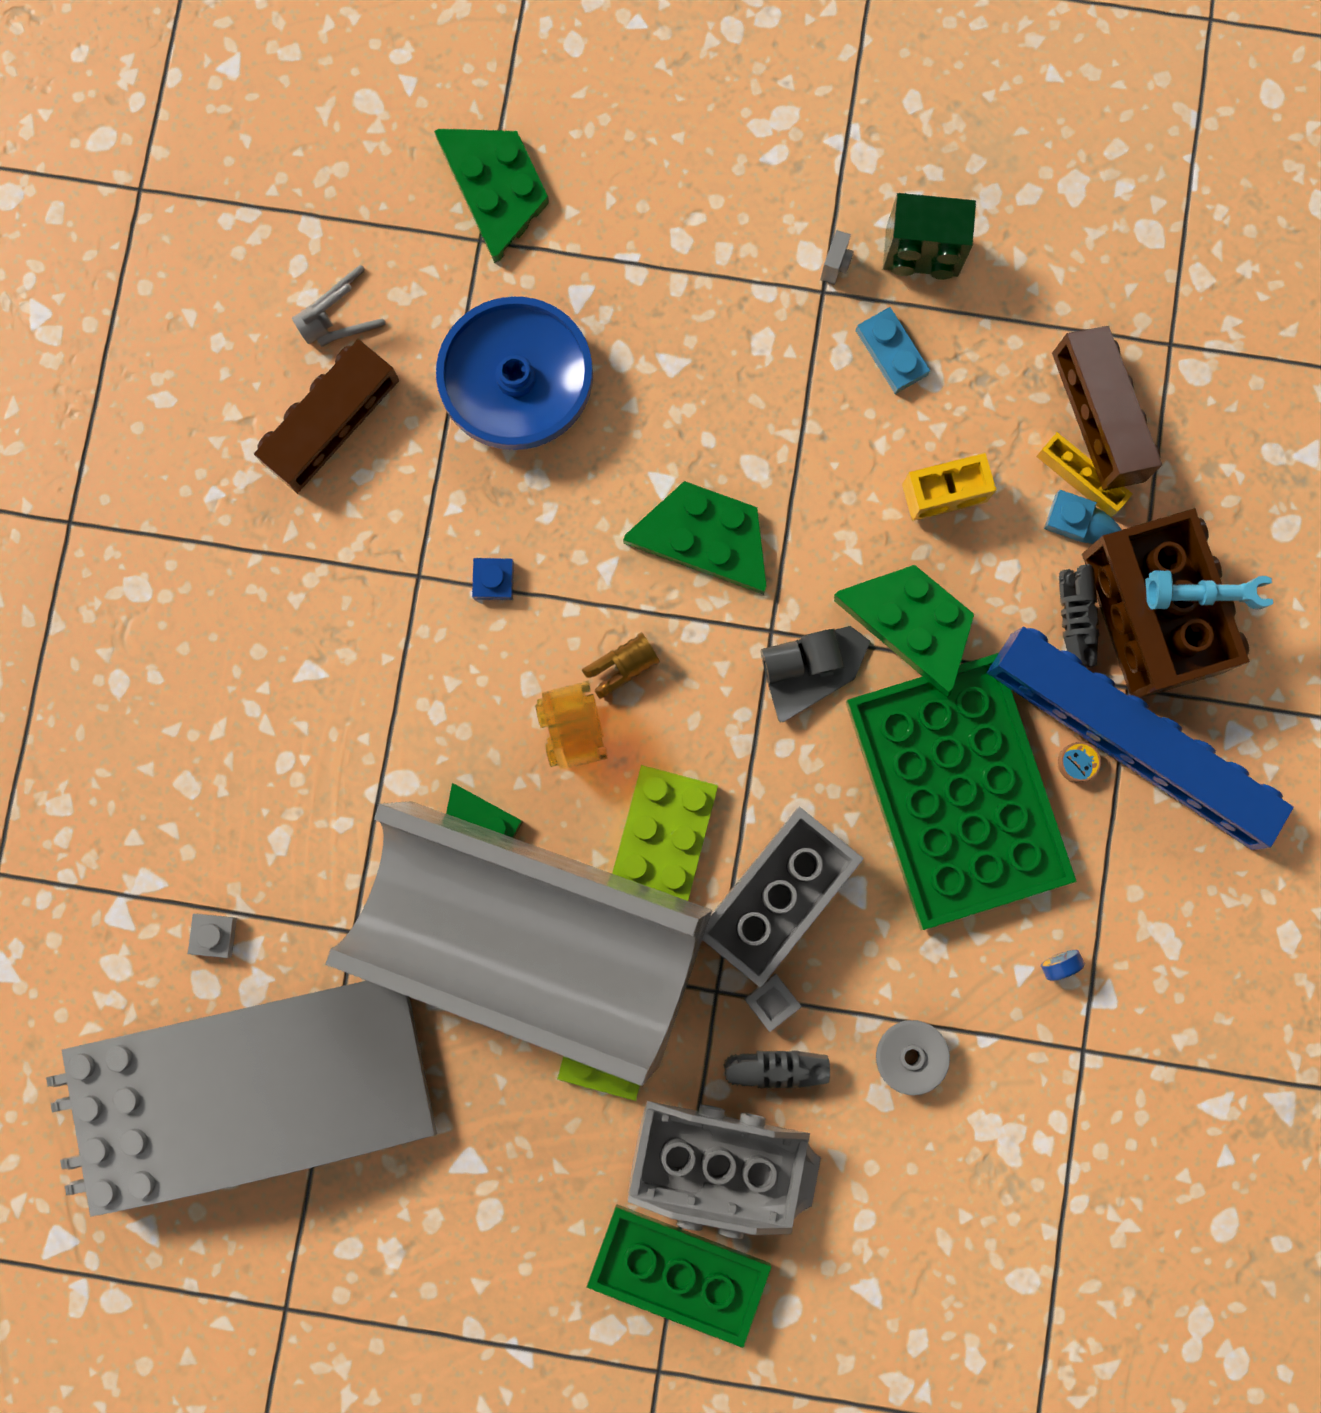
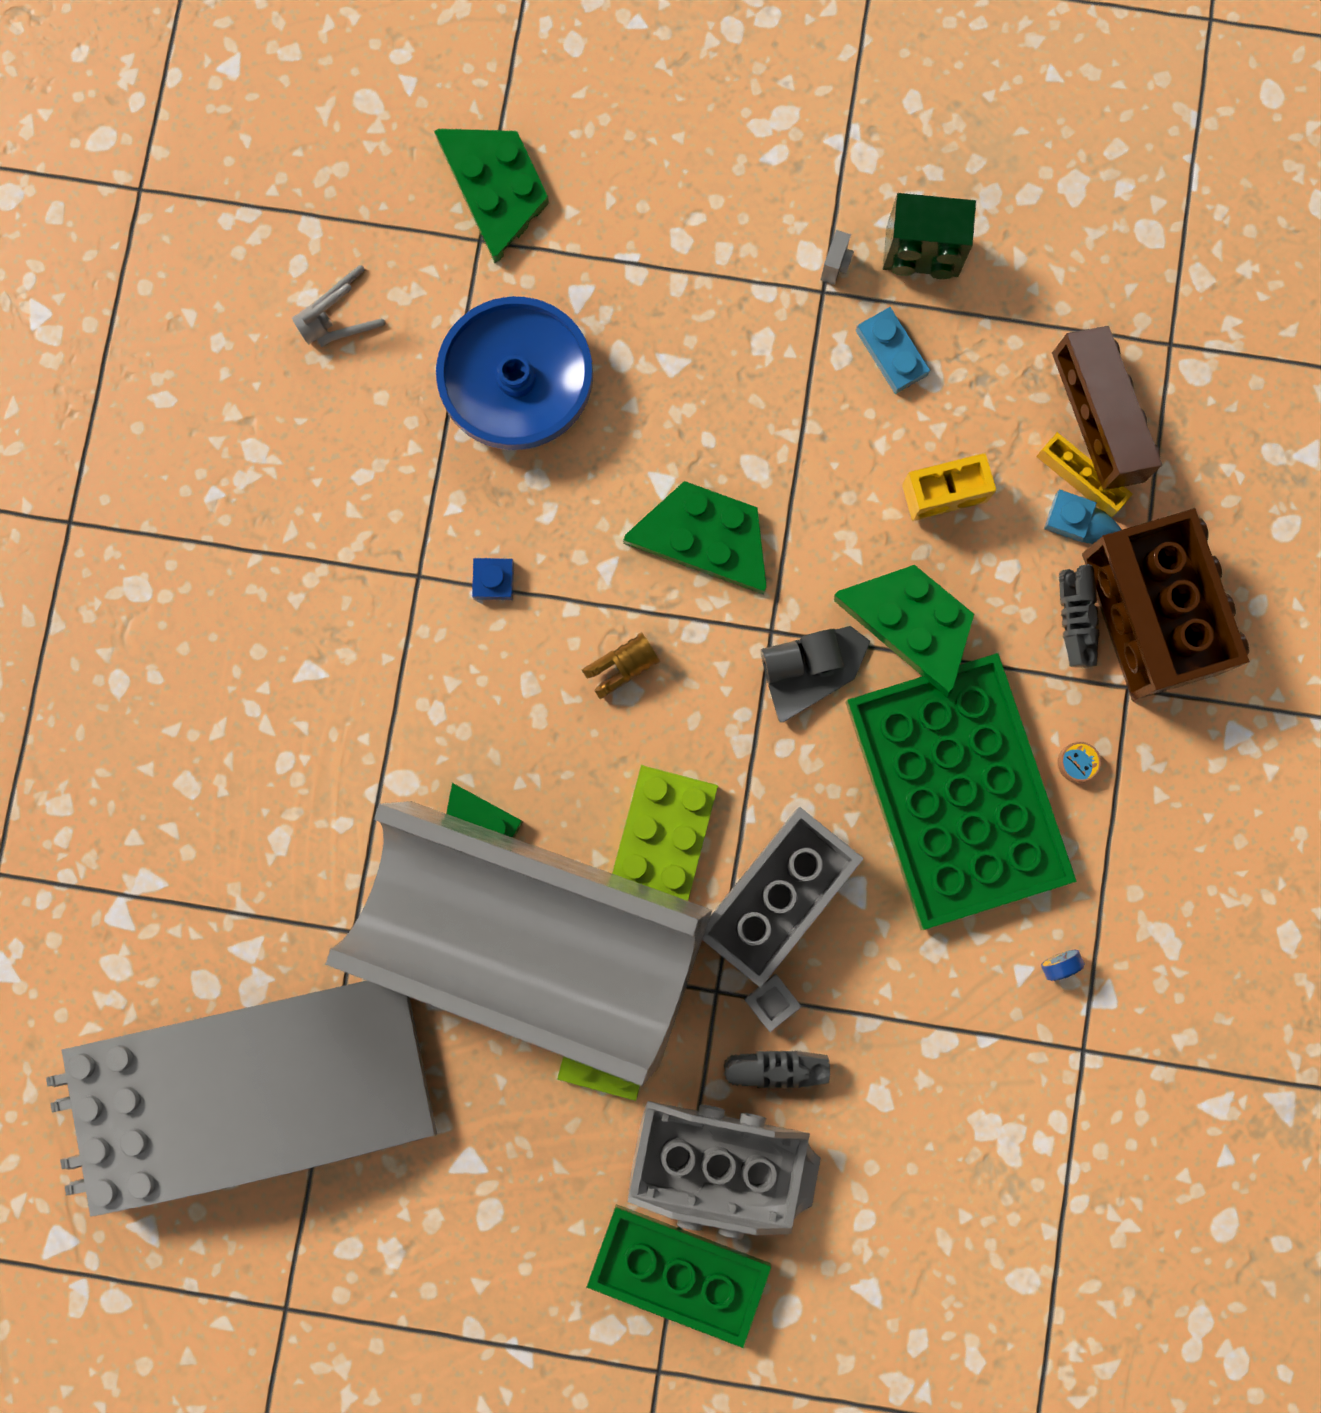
(212, 935): light grey plate -> none
(326, 415): reddish brown brick -> none
(572, 726): clear yellow brick -> none
(931, 1062): light grey piece -> none
(1141, 739): blue brick -> none
(1161, 591): medium azure piece -> none

